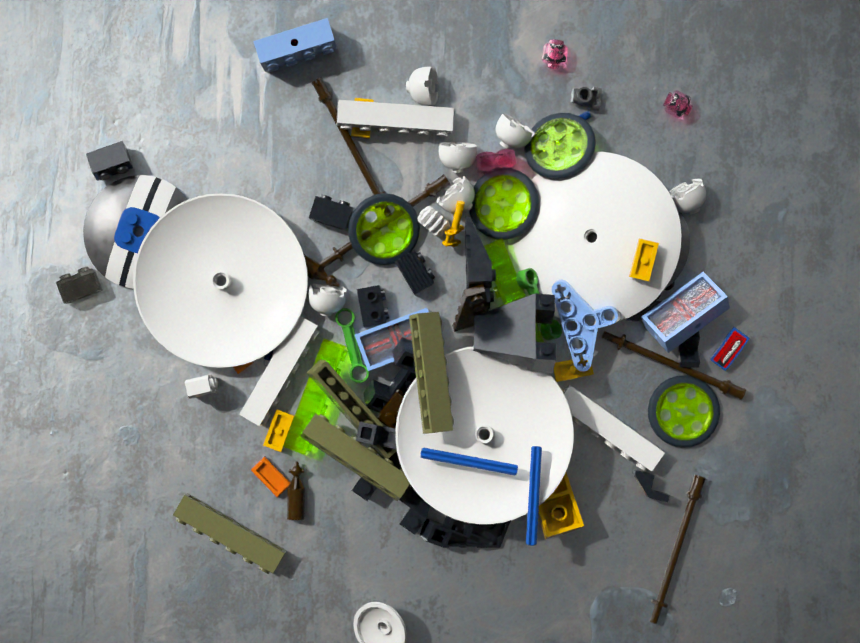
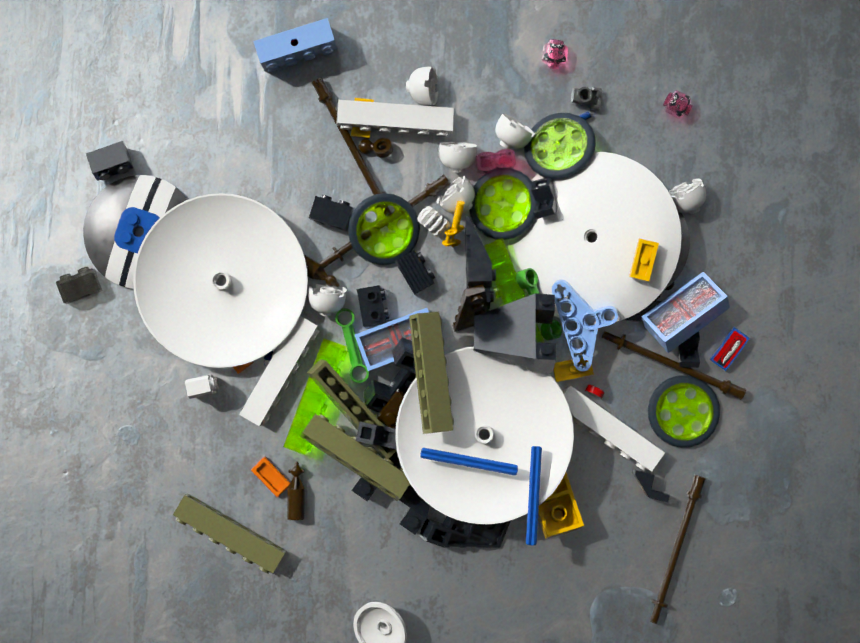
(278, 430): yellow plate -> none
(381, 147): none -> dark brown plate
(544, 194): none -> black slope
(594, 391): none -> red tile

